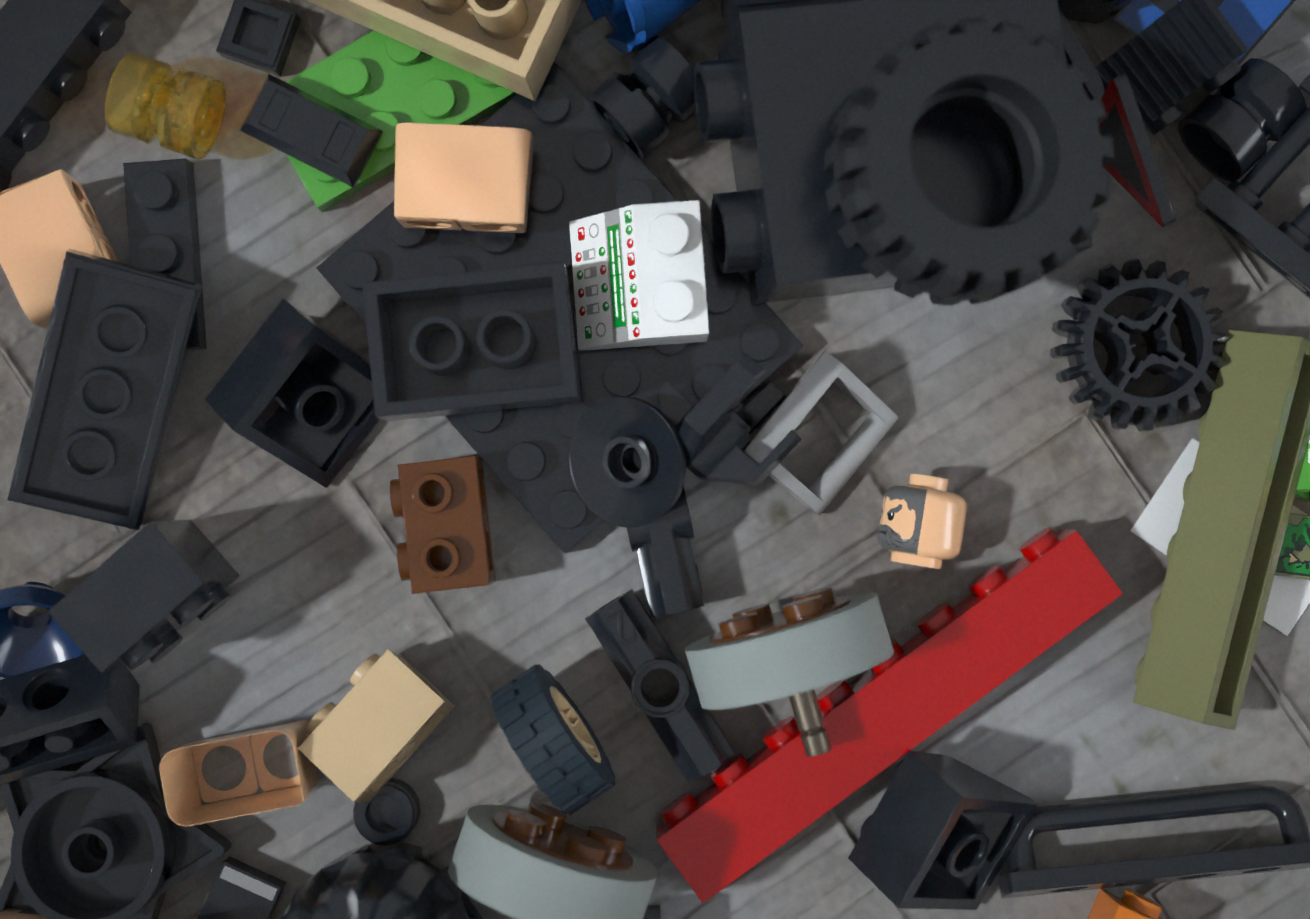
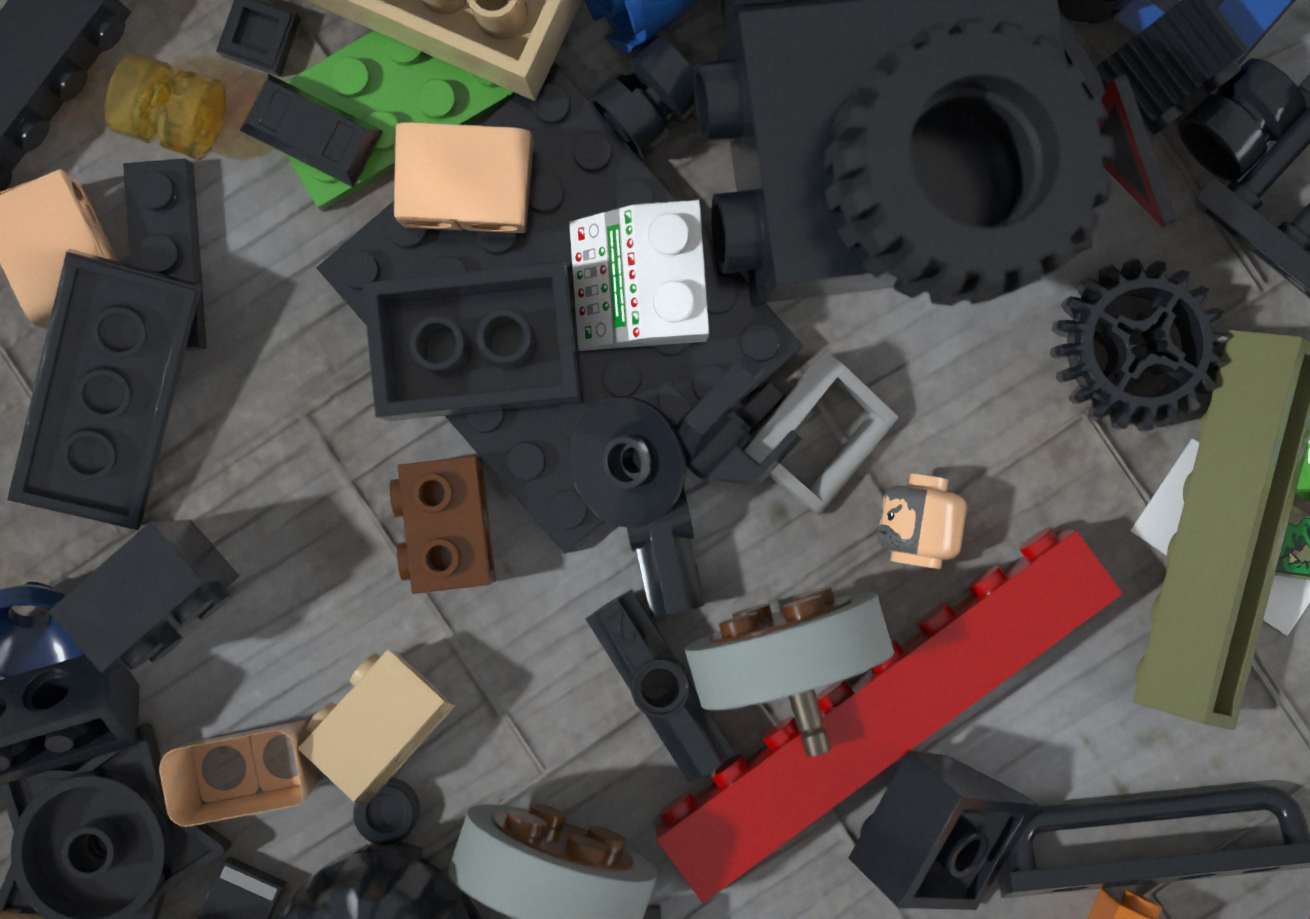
(298, 394): black slope -> none
(552, 739): black wheel -> none

